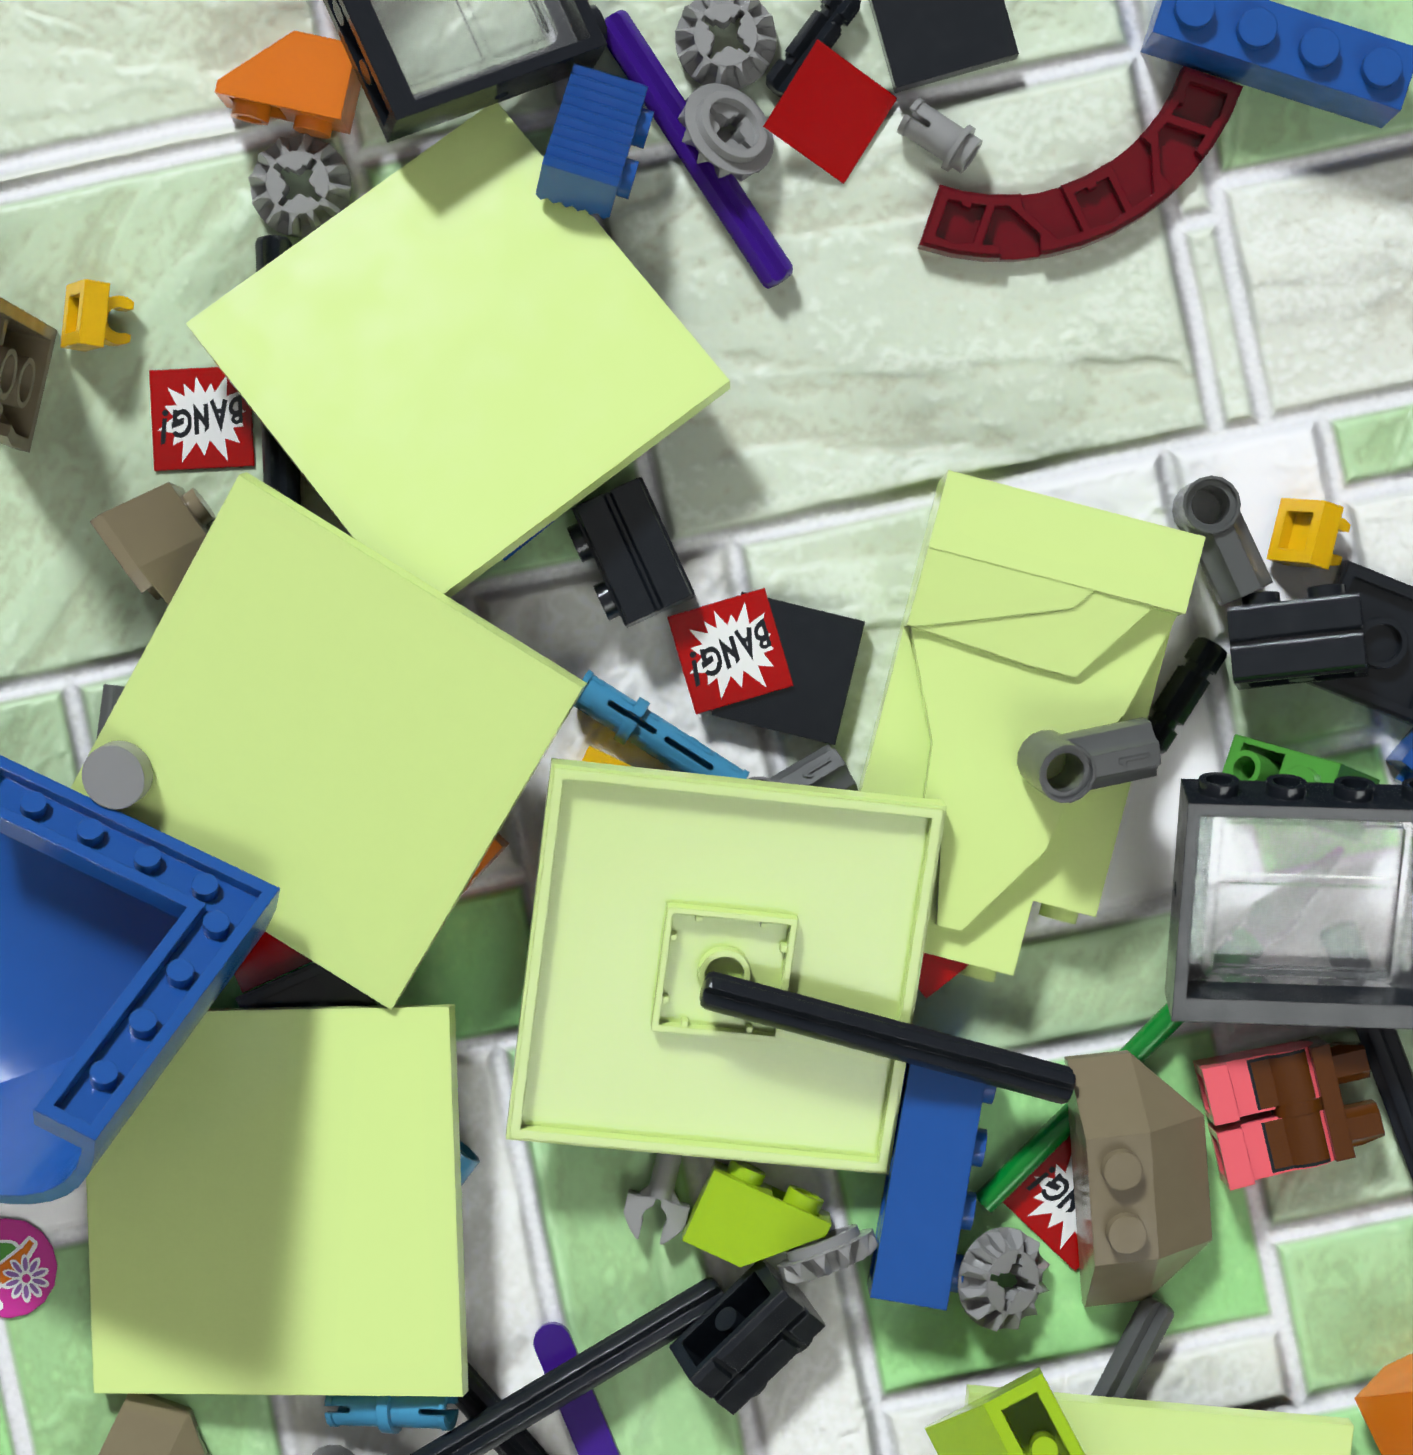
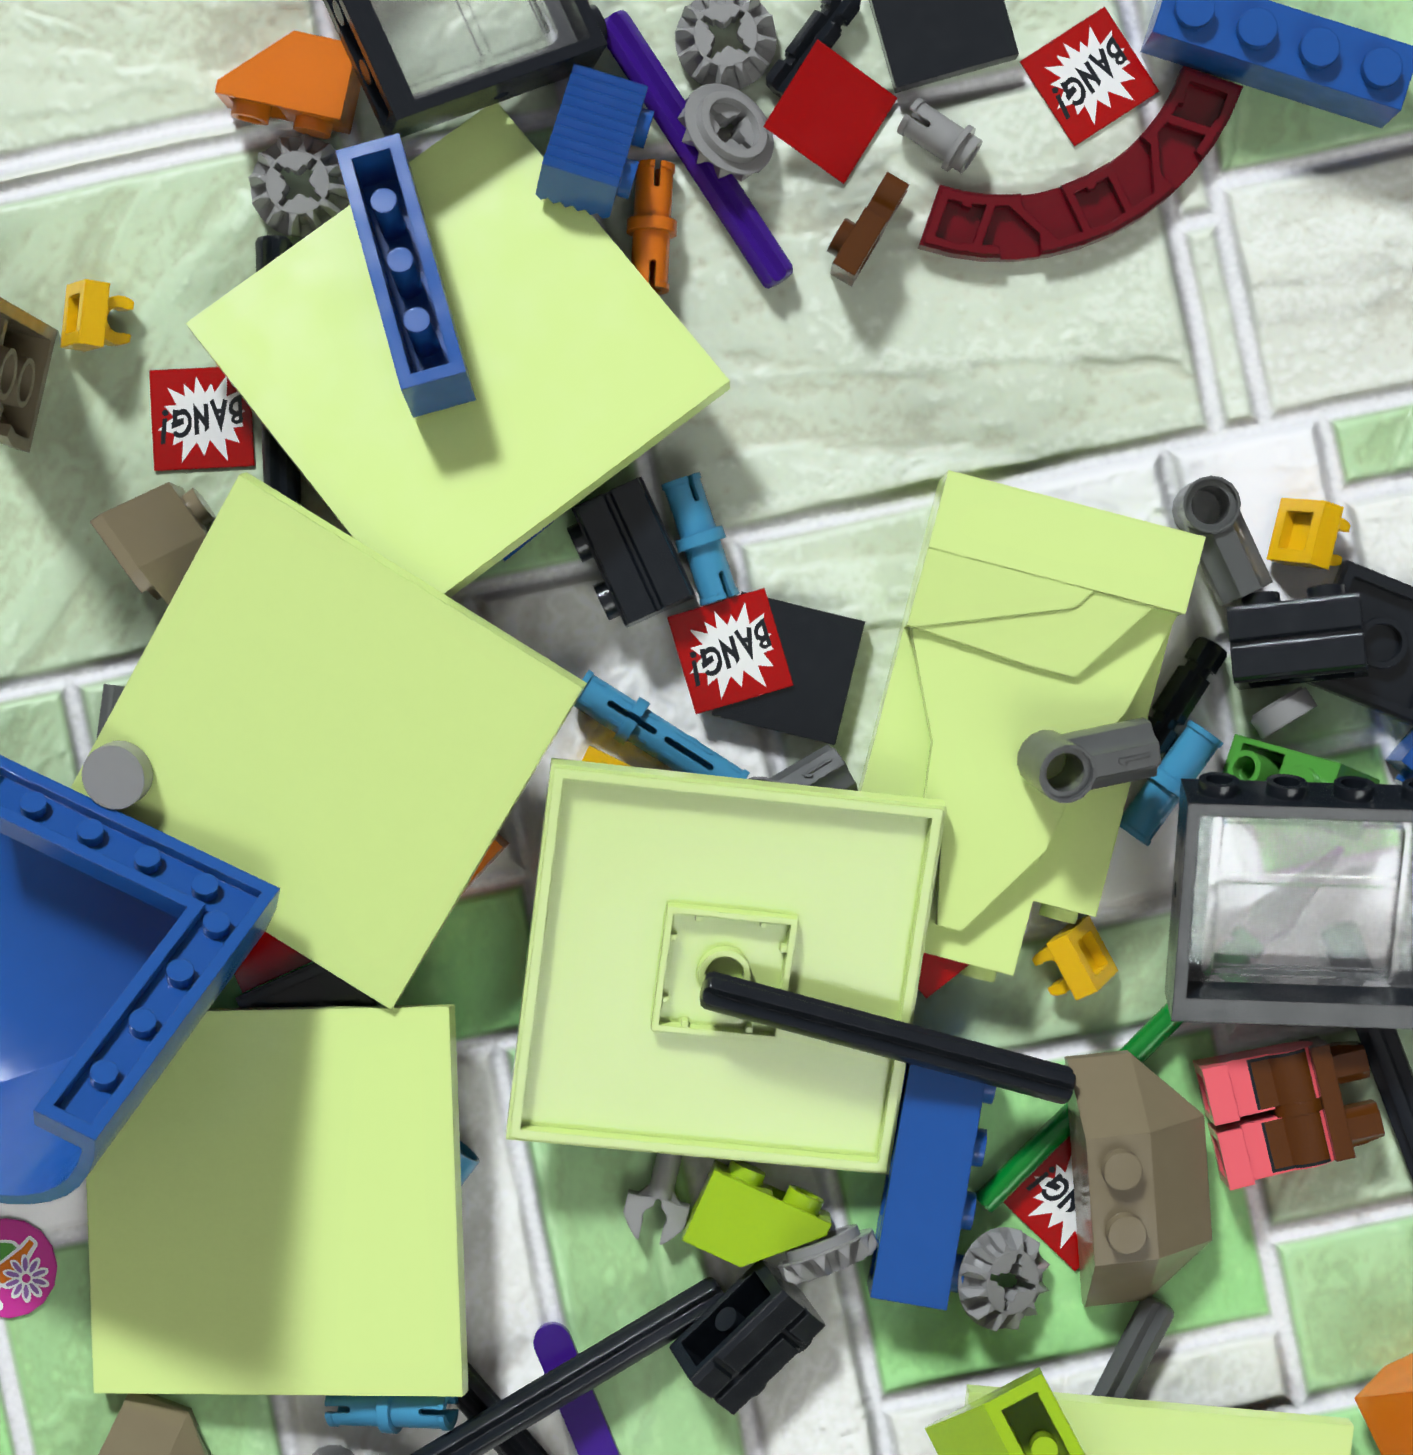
(405, 275): none -> blue brick
(652, 222): none -> orange pin
(700, 538): none -> dark azure pin
(857, 240): none -> reddish brown plate
(1080, 959): none -> yellow tile
(1089, 76): none -> sticker
(1162, 792): none -> dark azure pin
(1283, 712): none -> light grey tile

